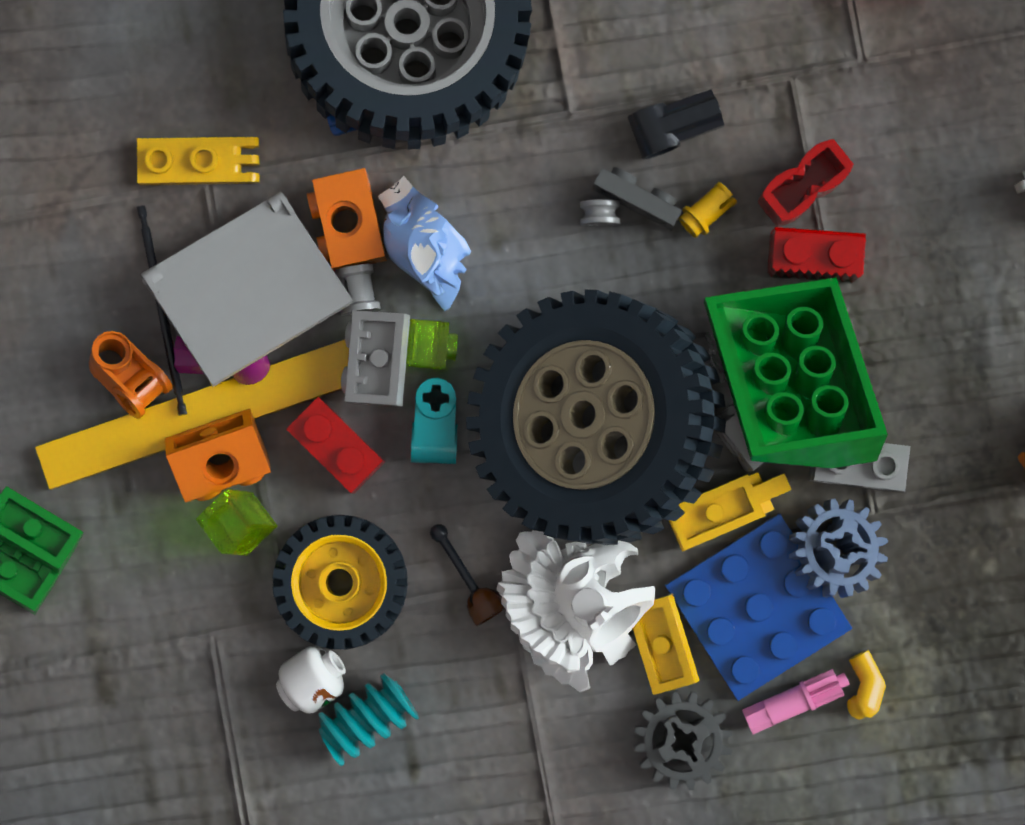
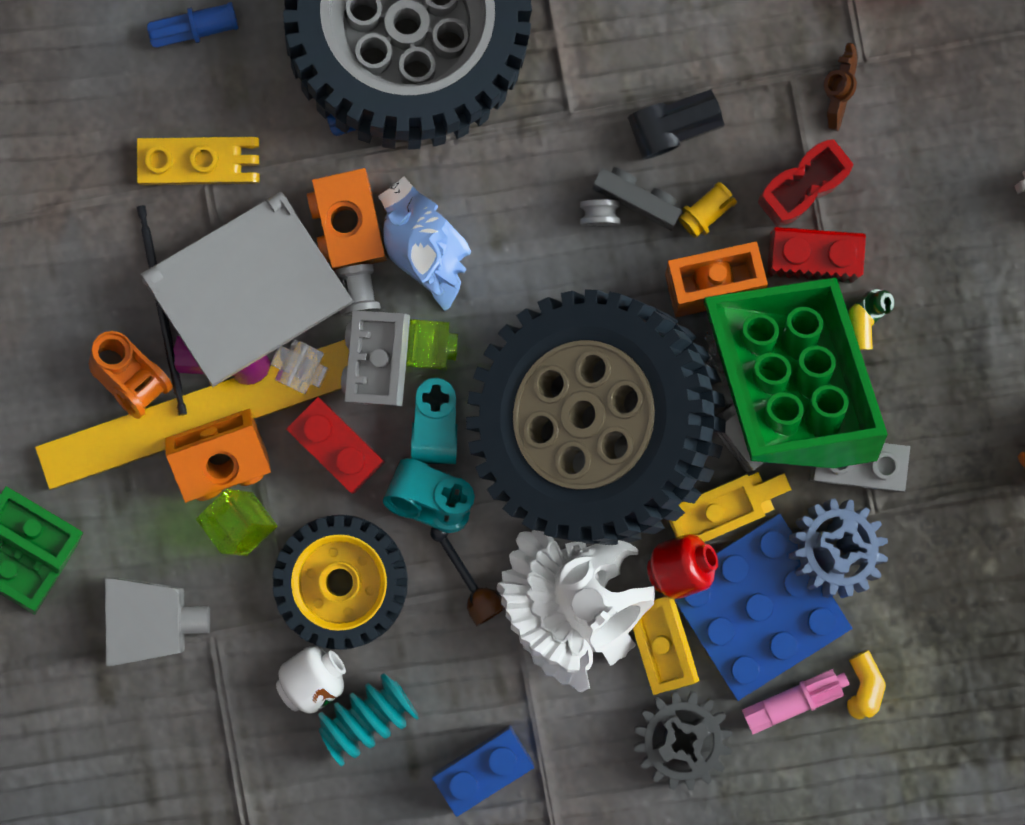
(148, 620): none -> light grey torso
(192, 25): none -> blue axle
(299, 366): none -> clear gear
(425, 493): none -> teal piece
(483, 771): none -> blue brick
(682, 566): none -> red head
(713, 274): none -> orange brick
(841, 86): none -> reddish brown piece
(867, 312): none -> arm

